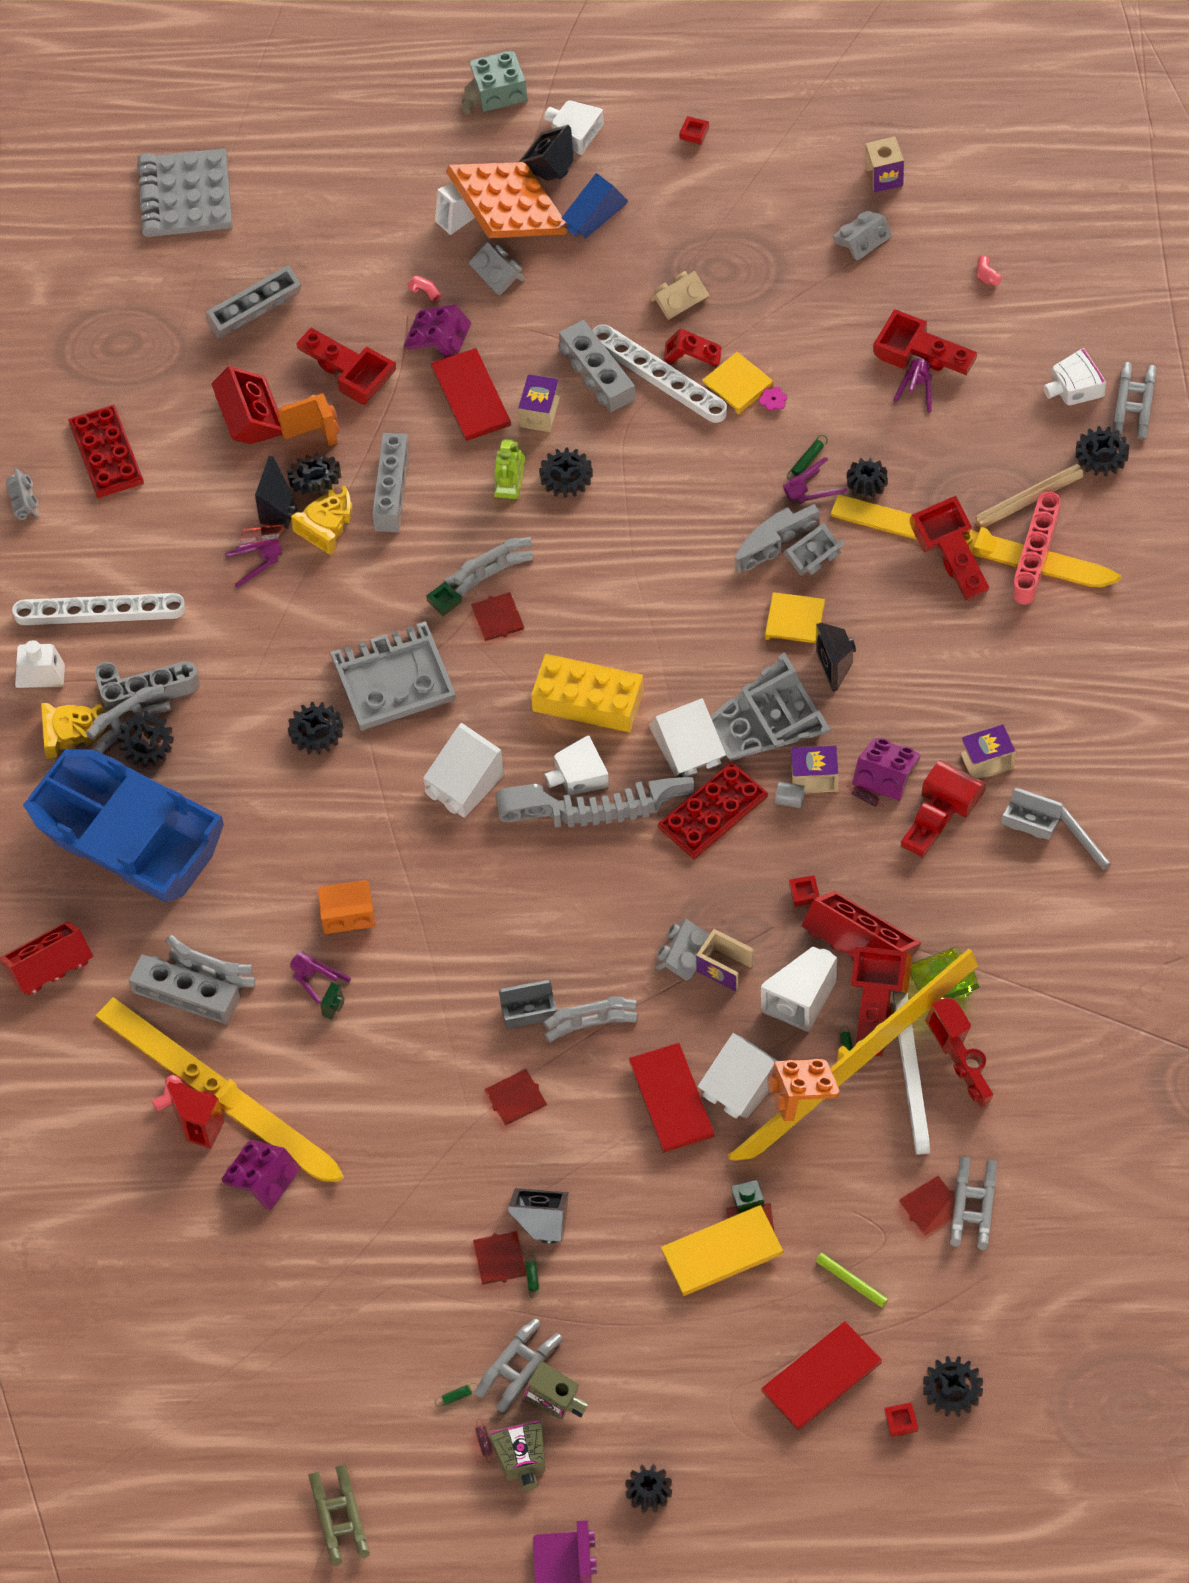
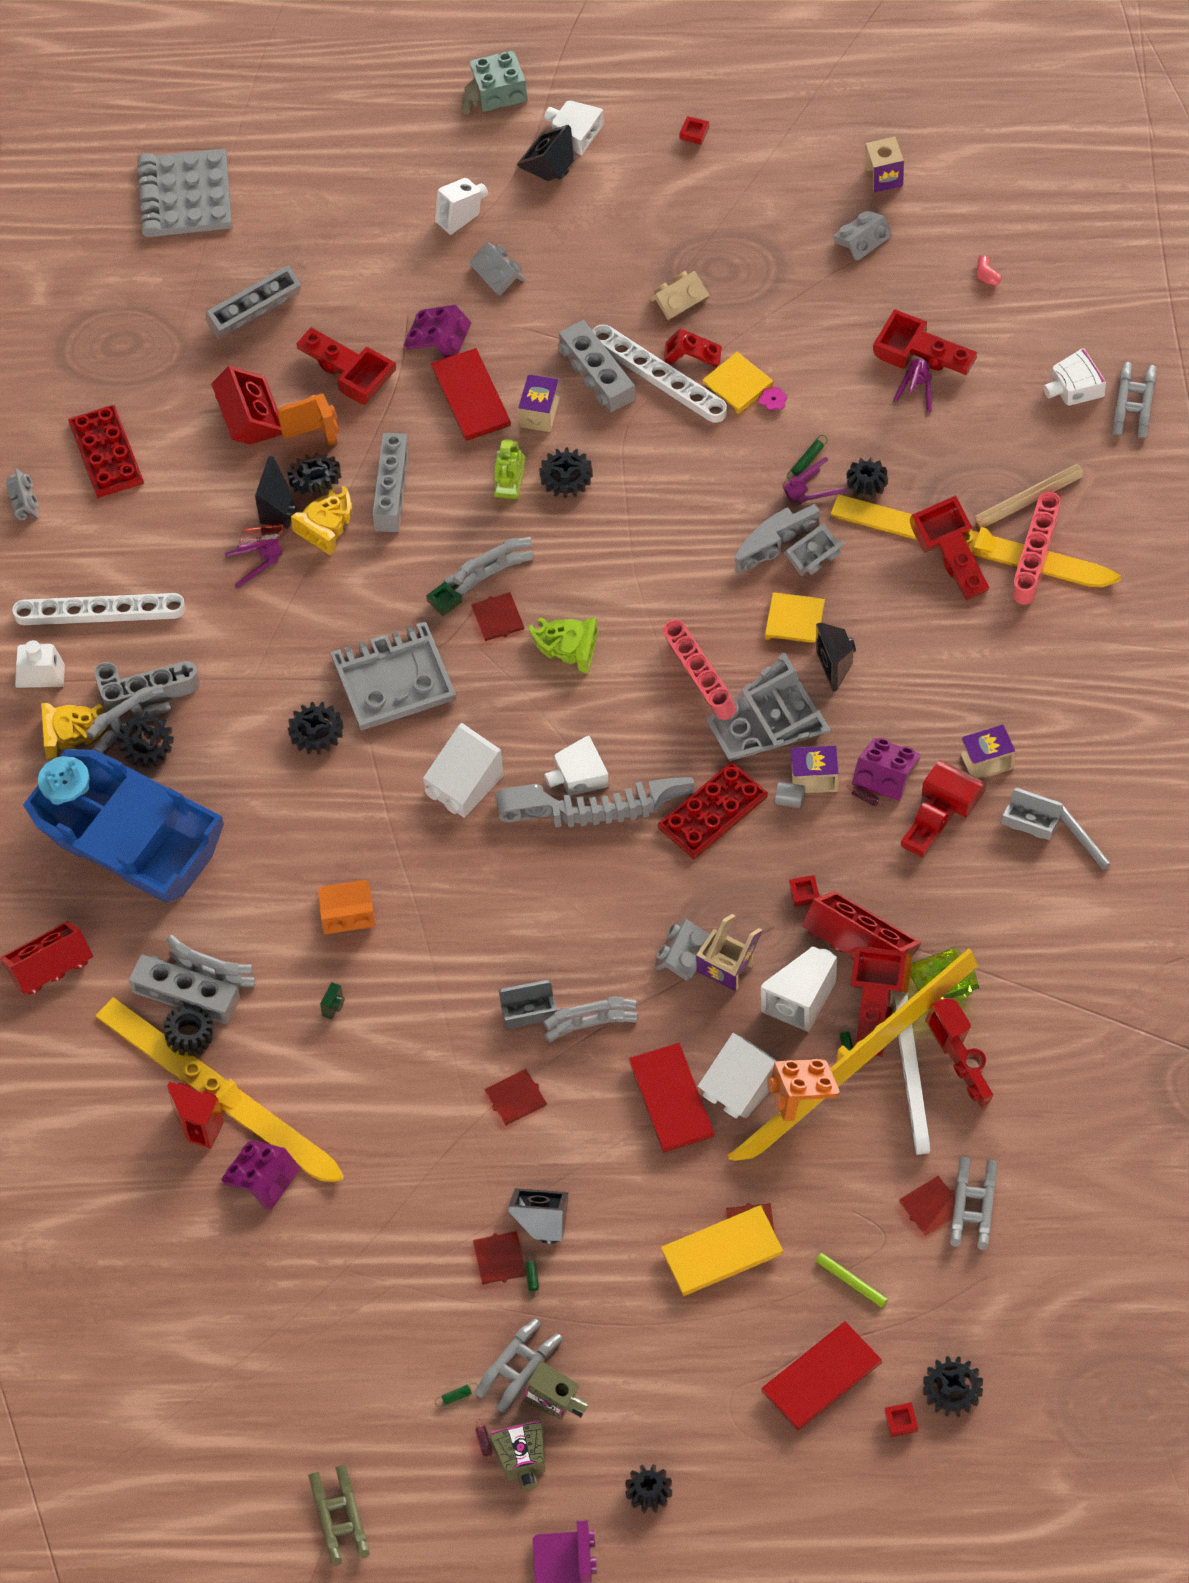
(73, 773): none -> medium azure plate
(164, 1100): coral arm -> none
(188, 1042): none -> black tyre
(307, 967): magenta plant -> none
(426, 285): coral arm -> none
(507, 199): orange plate -> none
(567, 640): none -> lime piece
(587, 693): yellow brick -> none
(593, 207): blue slope -> none
(688, 738): white slope -> none
(699, 669): none -> coral beam
(717, 959): none -> tan piece
(747, 1196): plate -> none
(1102, 449): black gear -> none

